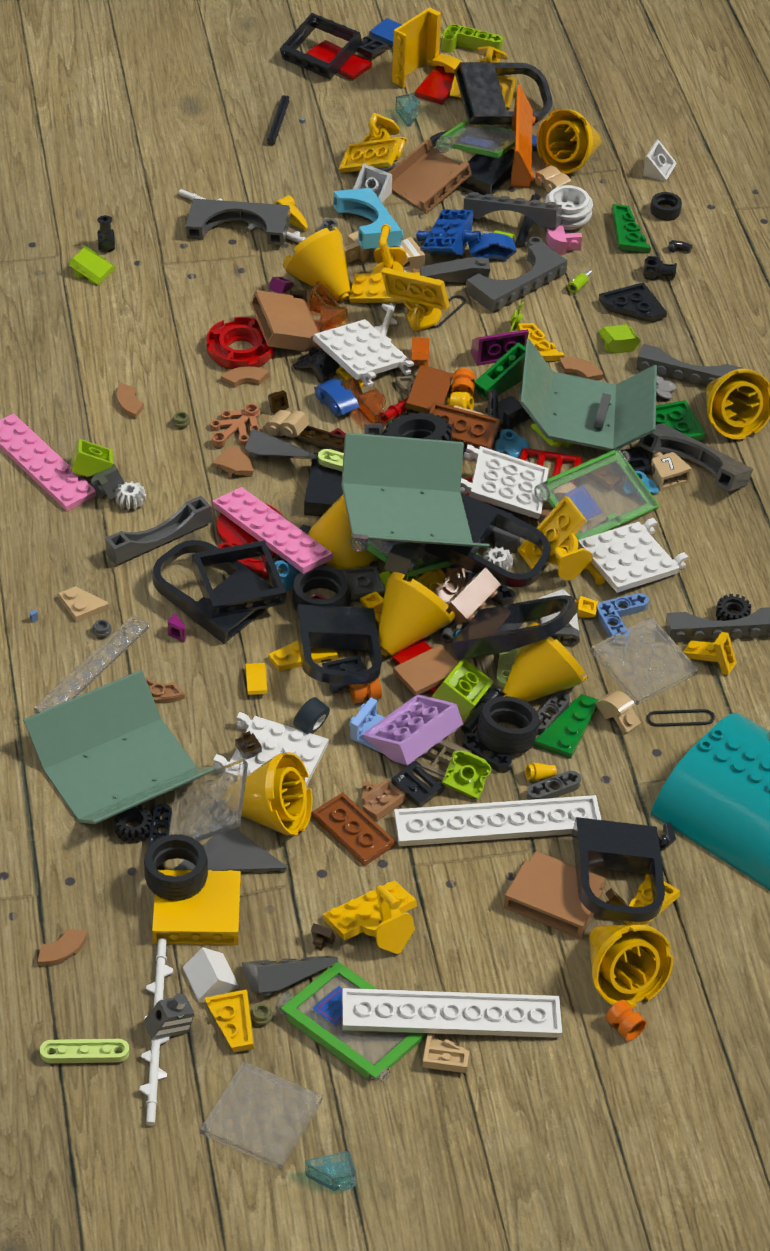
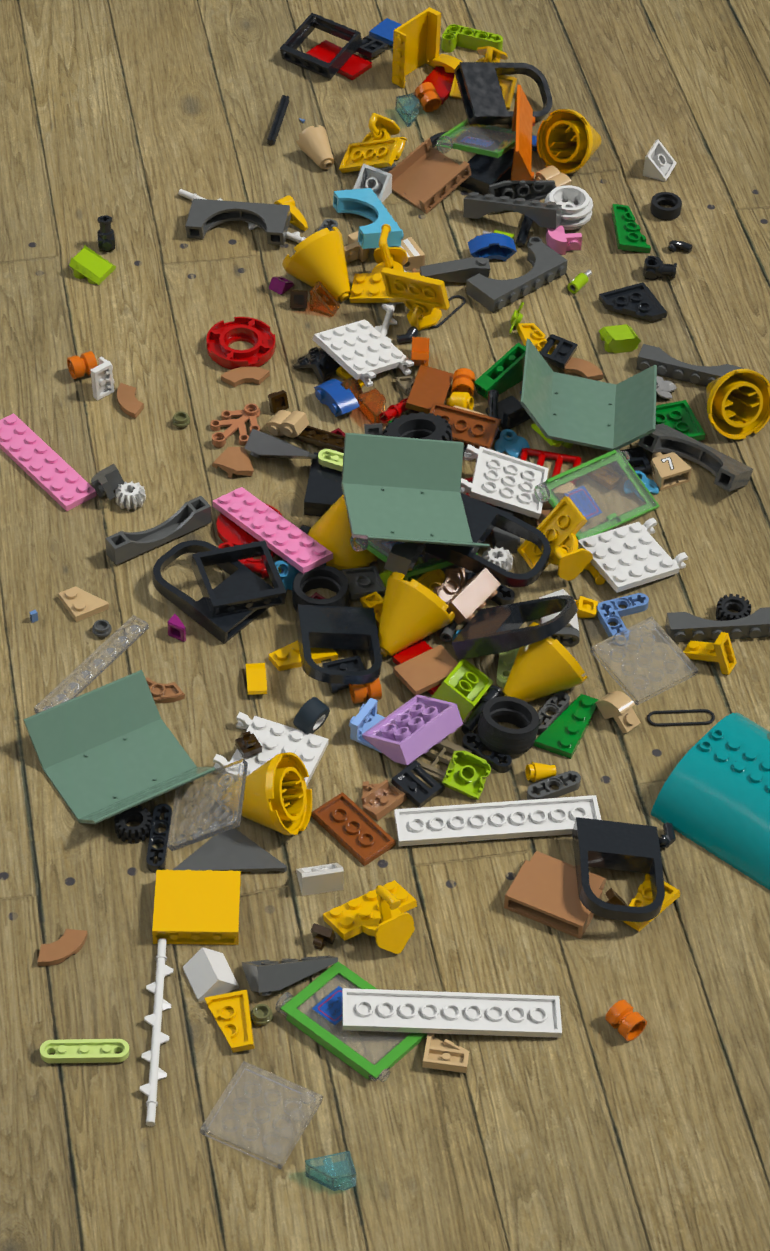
(80, 365): none -> orange wheel
(90, 458): lime slope -> none
(102, 379): none -> white bracket
(169, 1017): dark grey torso -> none
(181, 886): black tyre -> none
(284, 320): medium nougat piece -> none
(316, 146): none -> tan cone
(320, 879): none -> white slope
(332, 317): clear orange slope -> none
(406, 338): none -> black arm
(428, 97): none -> orange wheel
(449, 233): blue slope -> none
(492, 347): magenta slope -> none
(522, 189): none -> dark grey wedge
(562, 352): none -> black plate
(602, 411): dark grey beam -> none
(629, 962): yellow cone -> none

